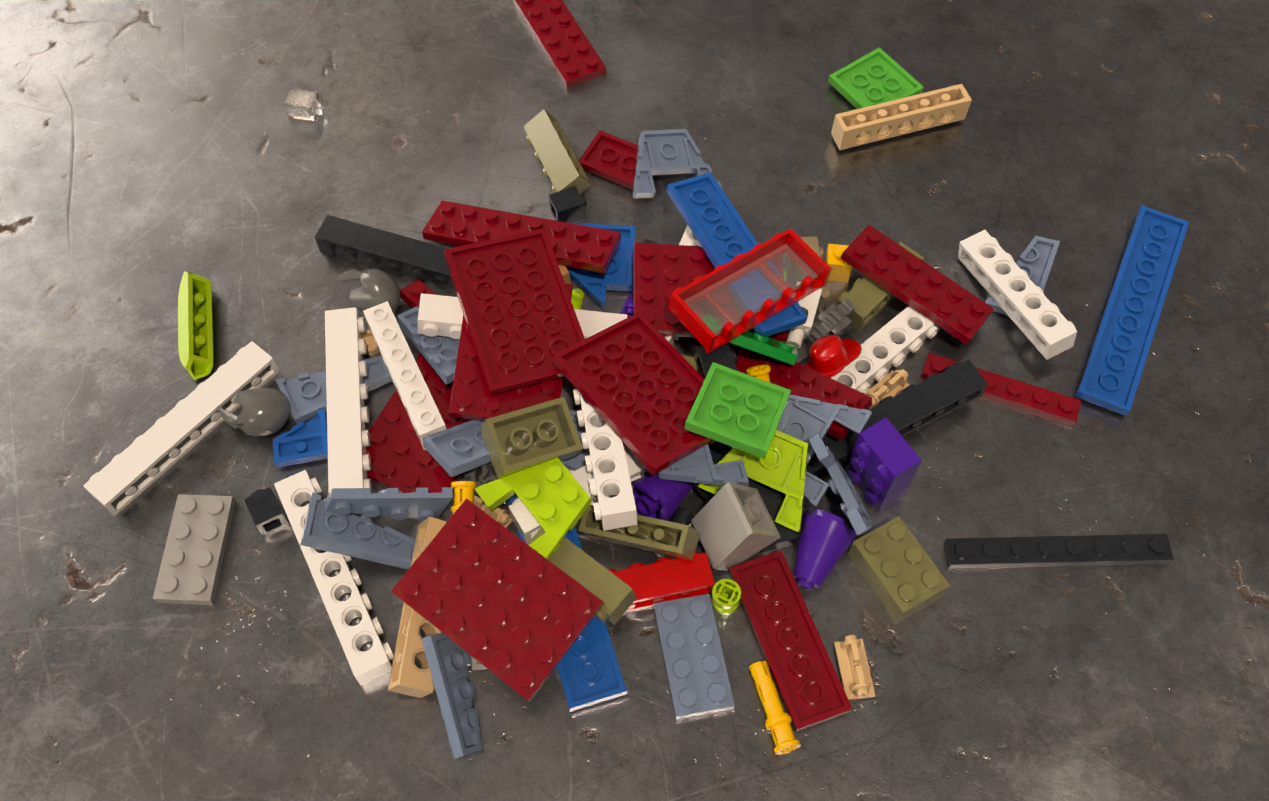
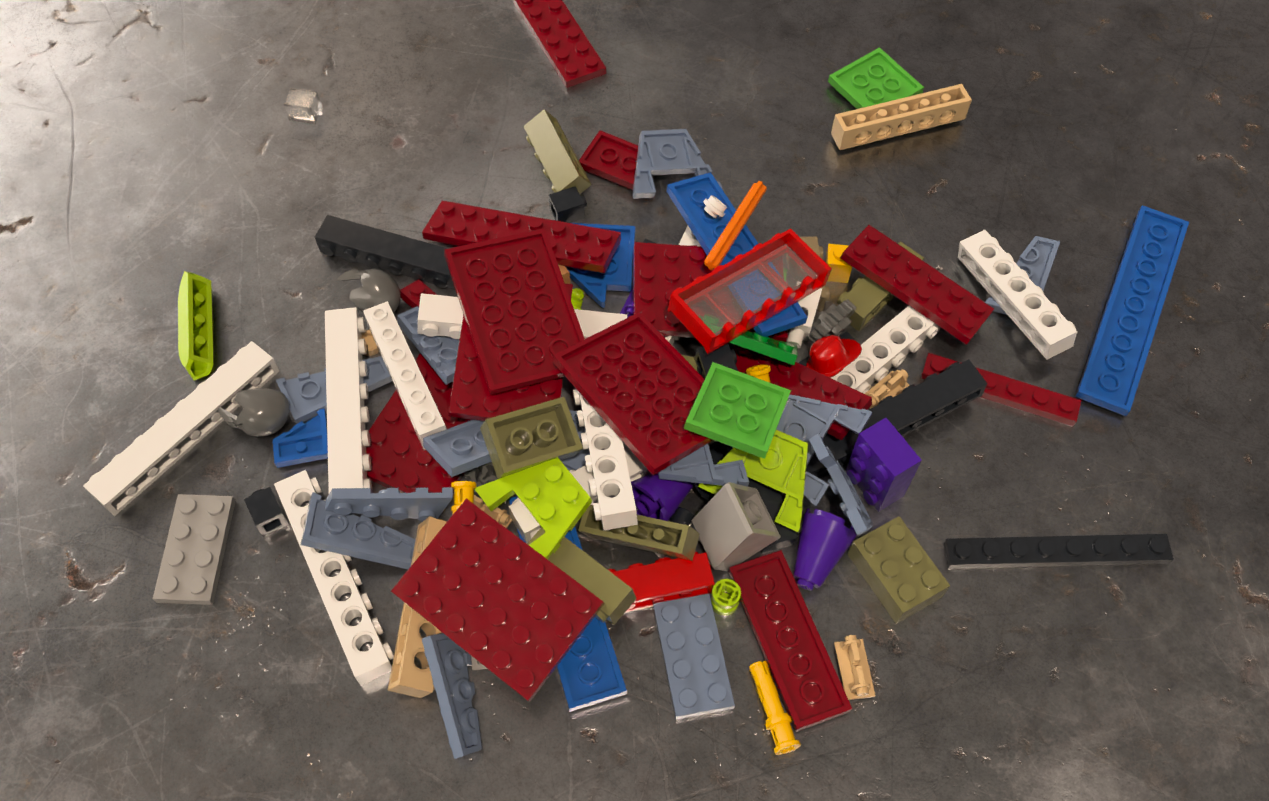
(714, 206): none -> white plate
(735, 225): none -> orange axle

